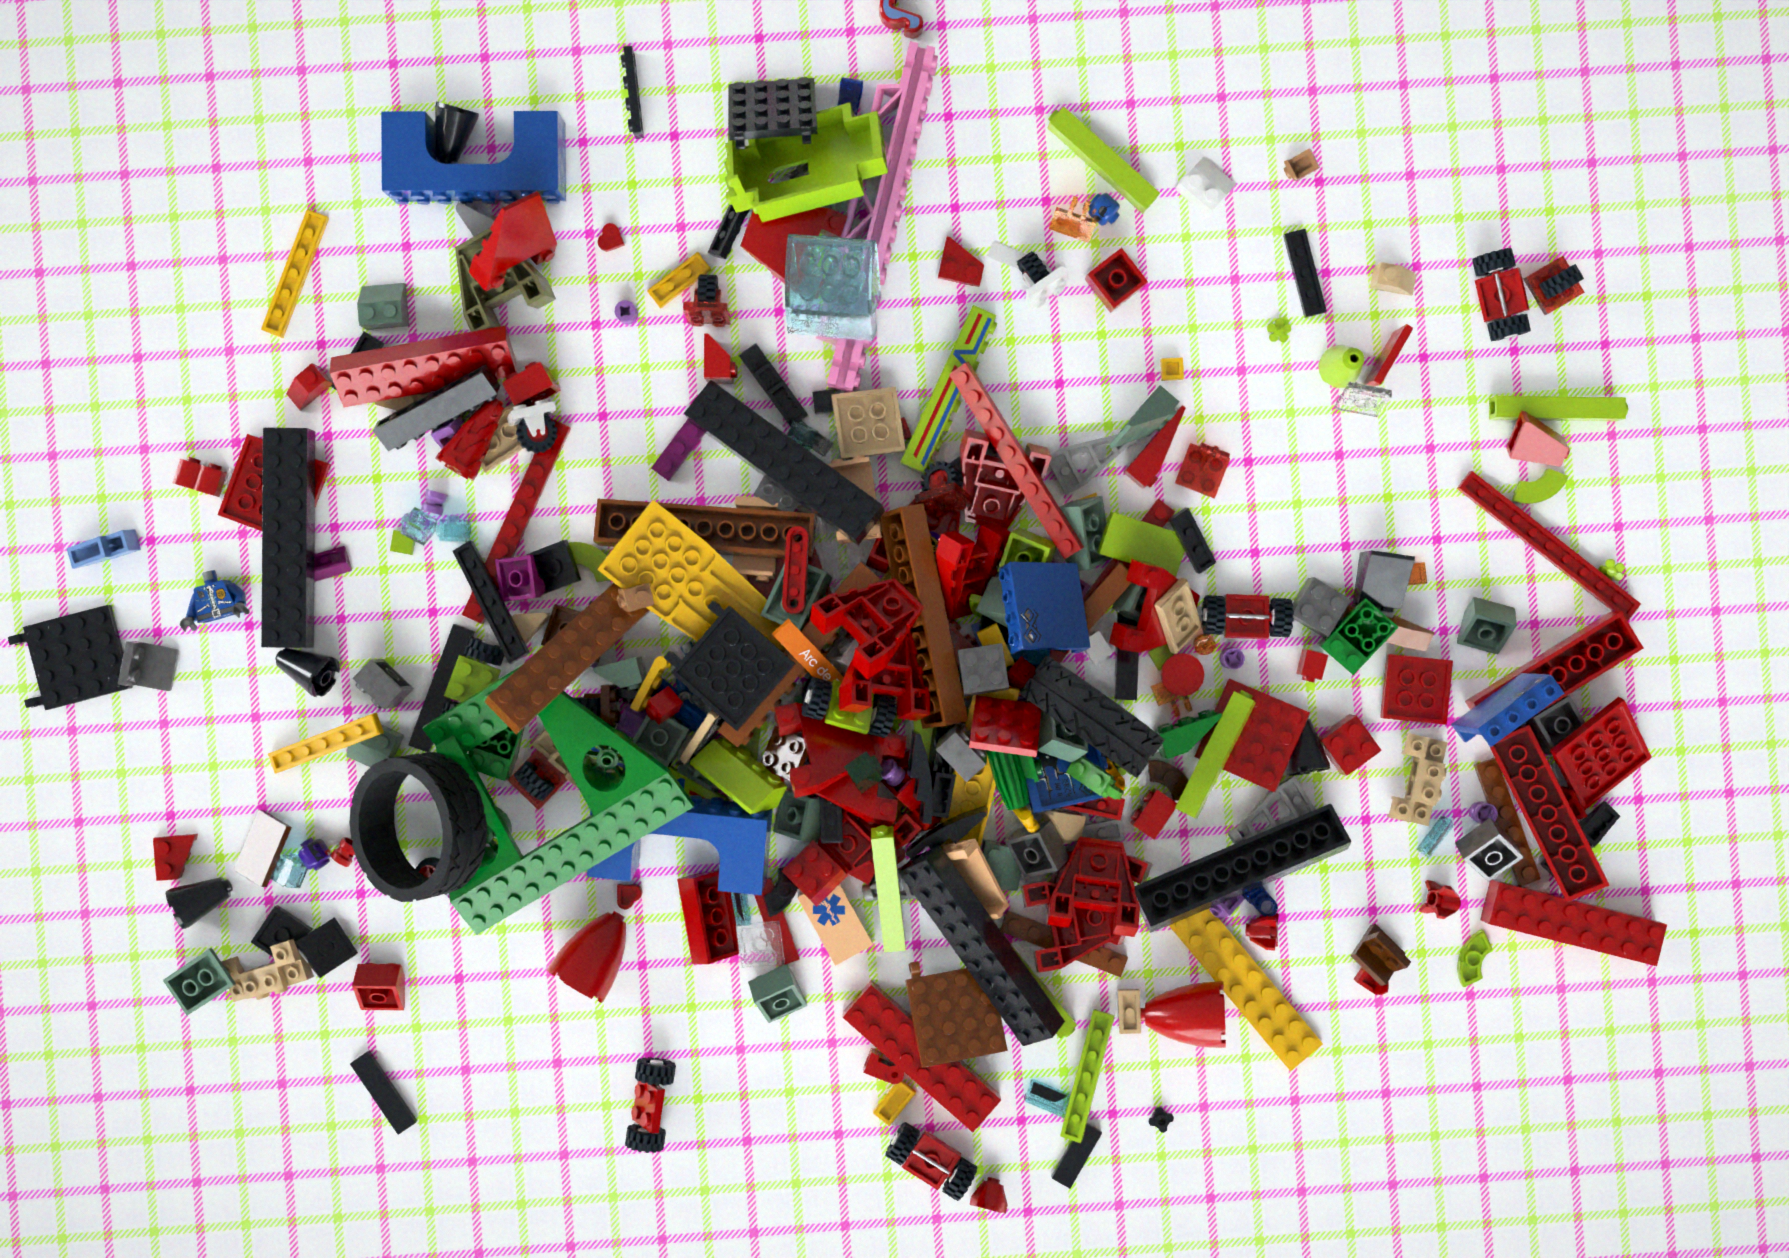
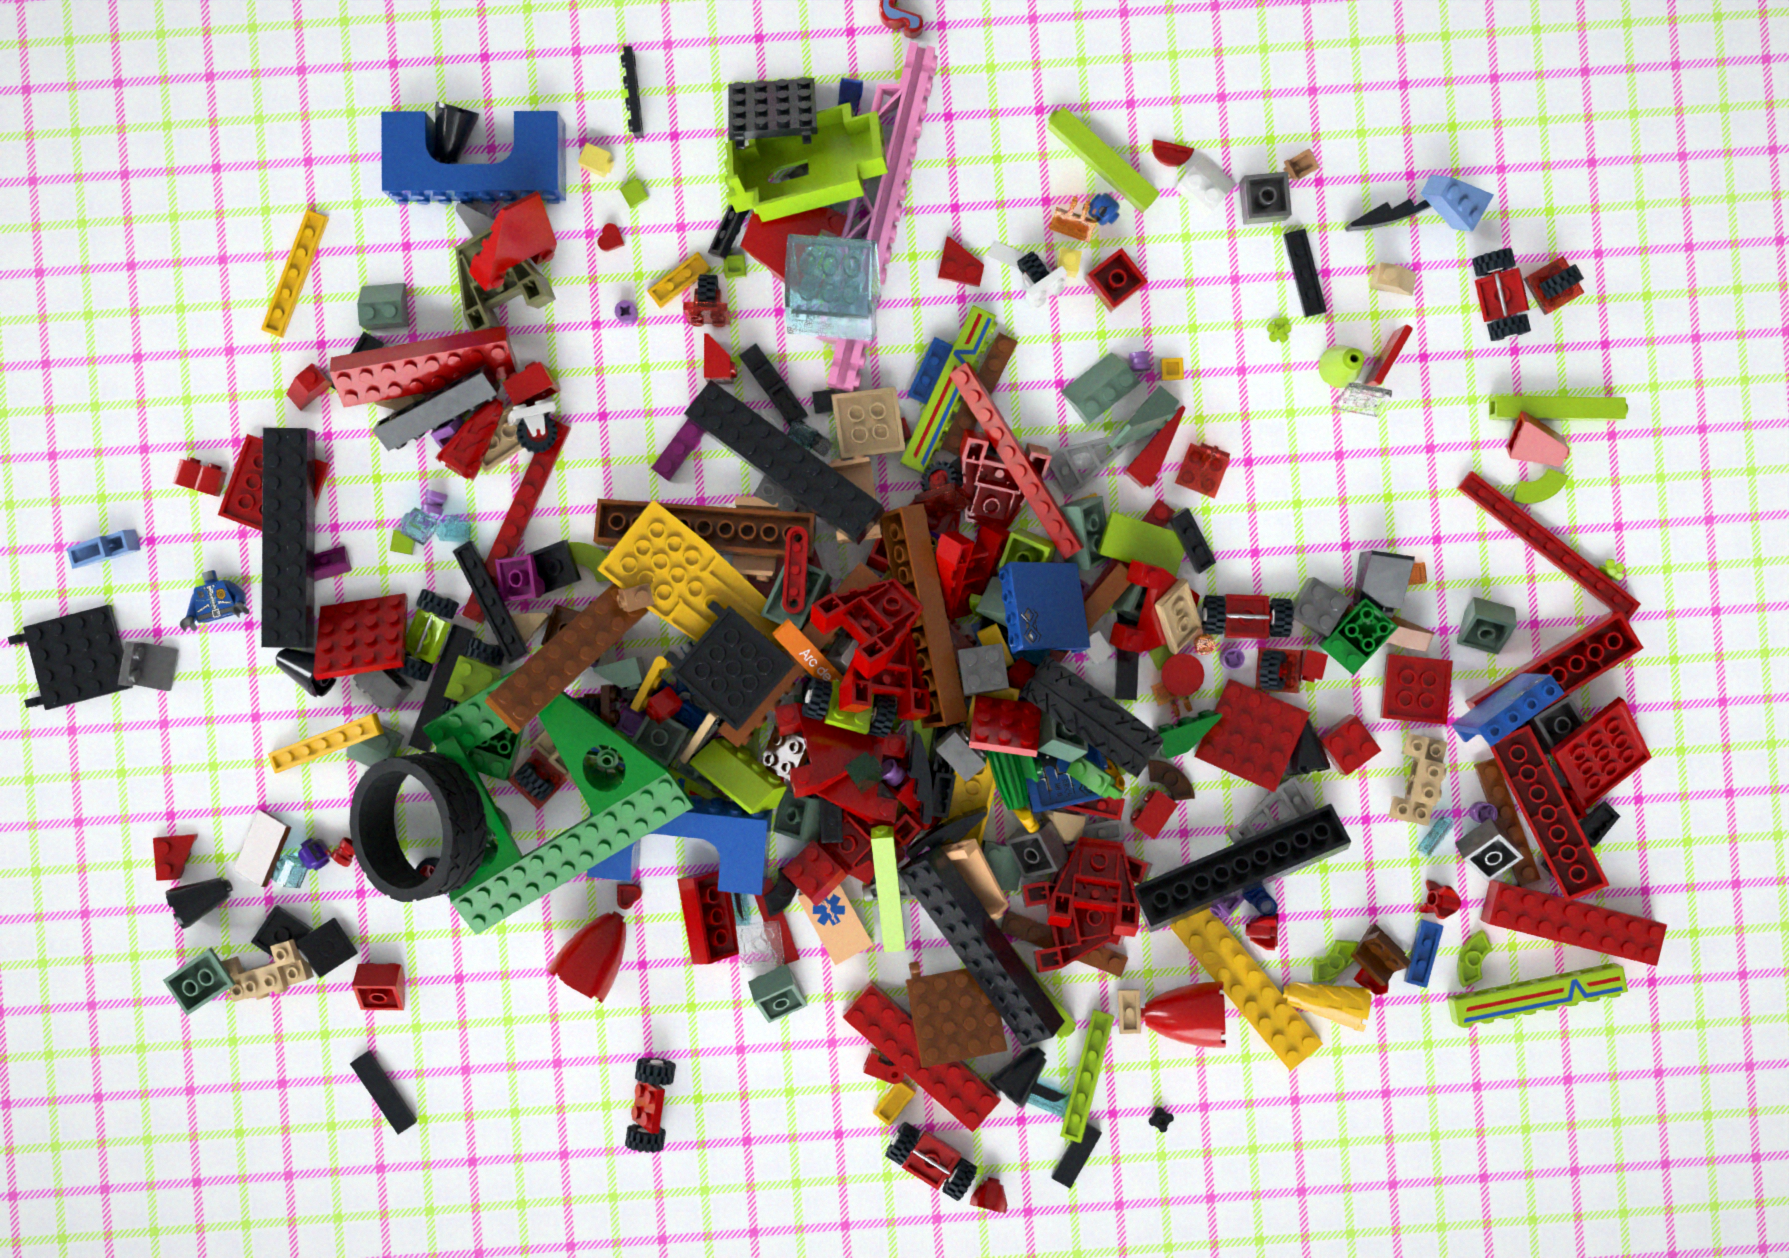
(361, 636): none -> red plate
(427, 634): none -> plate
(596, 160): none -> light yellow brick
(634, 193): none -> lime tile
(735, 266): none -> lime tile
(930, 371): none -> blue plate
(989, 375): none -> dark orange plate
(1020, 1075): none -> black cone
(1070, 260): none -> light yellow brick
(1100, 388): none -> sand green slope
(1140, 361): none -> medium lavender wheel
(1171, 154): none -> red tile
(1216, 754): lime brick -> none
(1265, 198): none -> flat silver brick
(1279, 670): none -> plate
(1335, 962): none -> lime tile
(1341, 1004): none -> yellow cone
(1385, 215): none -> black slope
(1423, 953): none -> blue plate
(1456, 201): none -> medium blue wedge
(1537, 994): none -> lime brick

